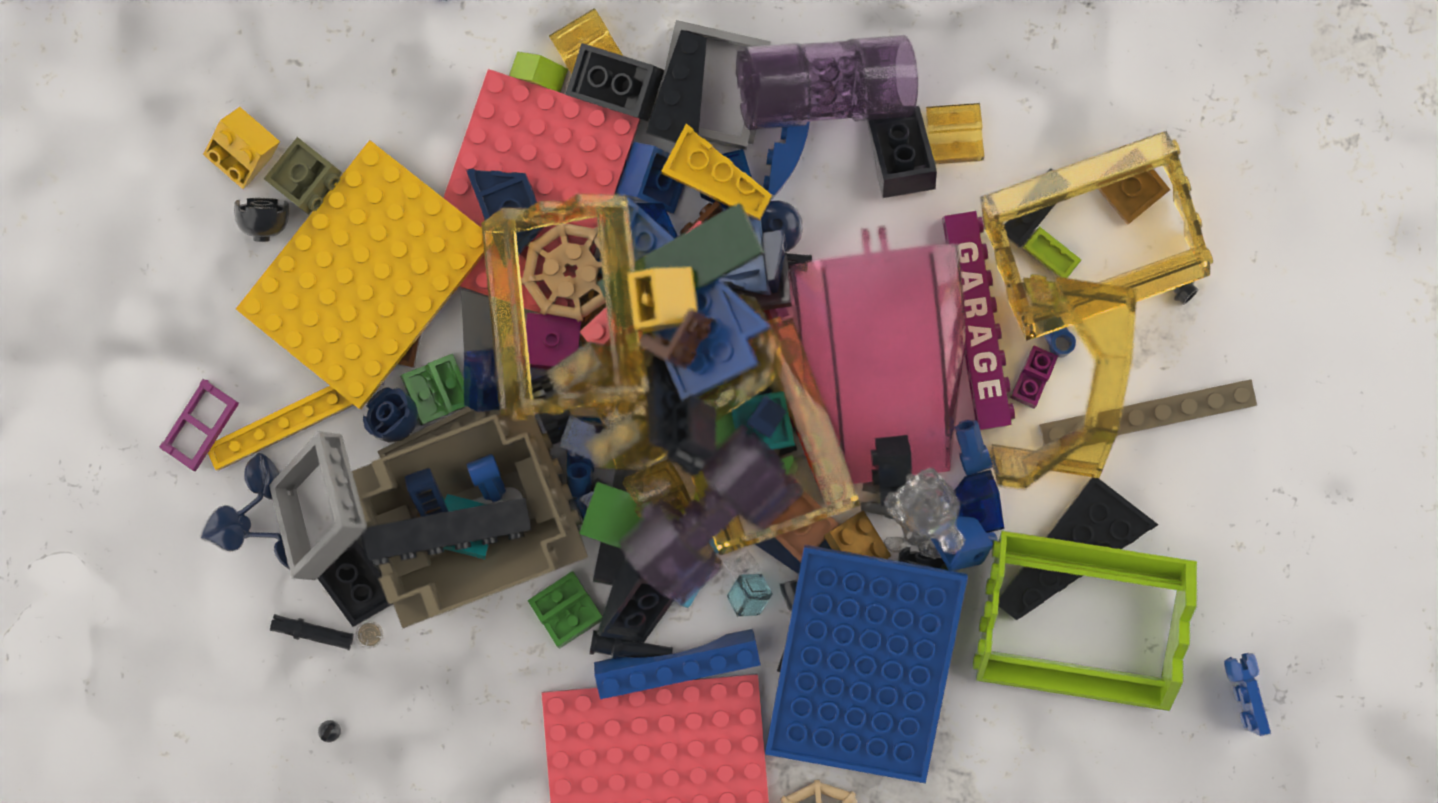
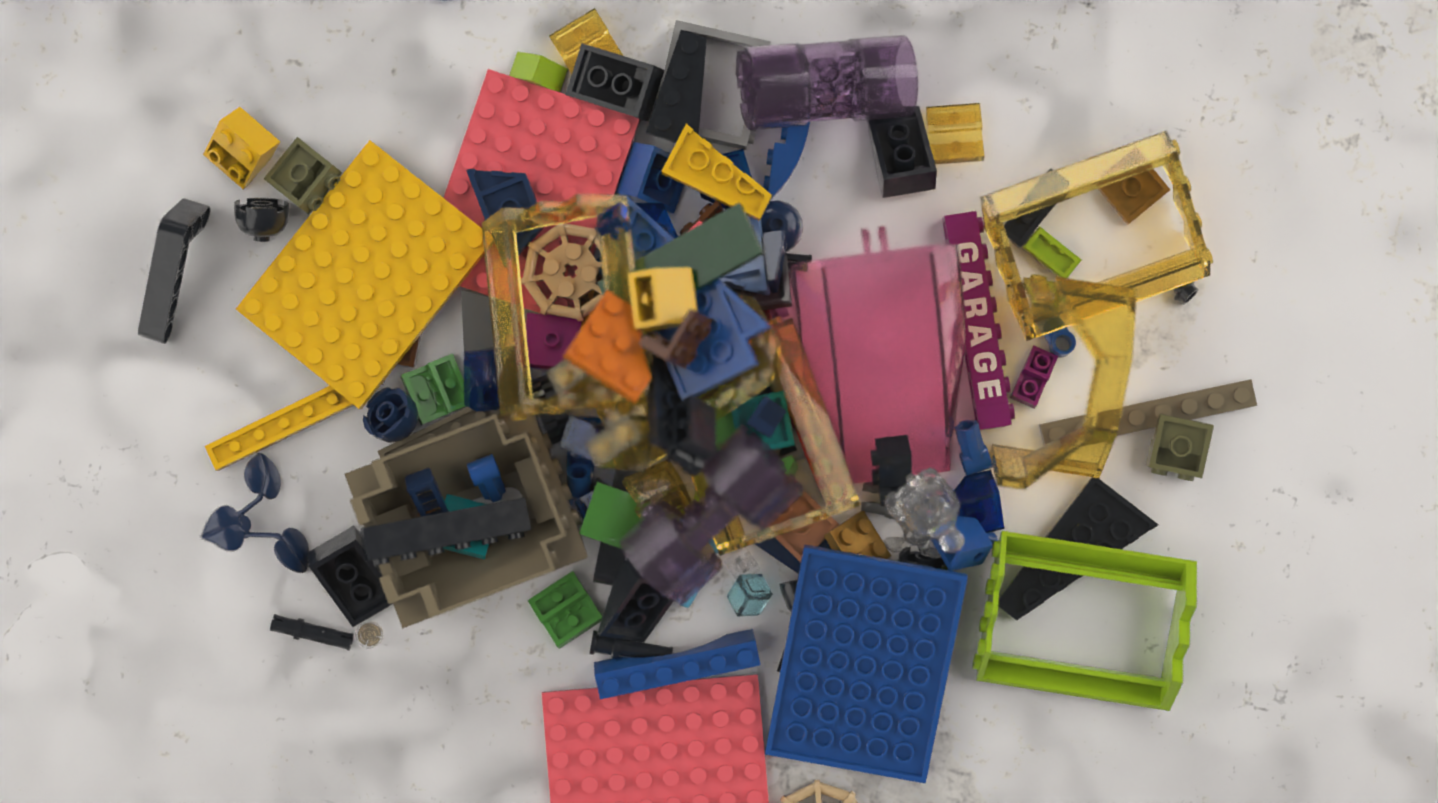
(167, 267): none -> black beam
(213, 433): magenta window -> none
(330, 453): light grey window -> none
(335, 733): black hinge -> none
(611, 219): none -> clear blue tile
(611, 348): none -> orange plate
(1179, 447): none -> olive plate
(1248, 692): blue plate -> none

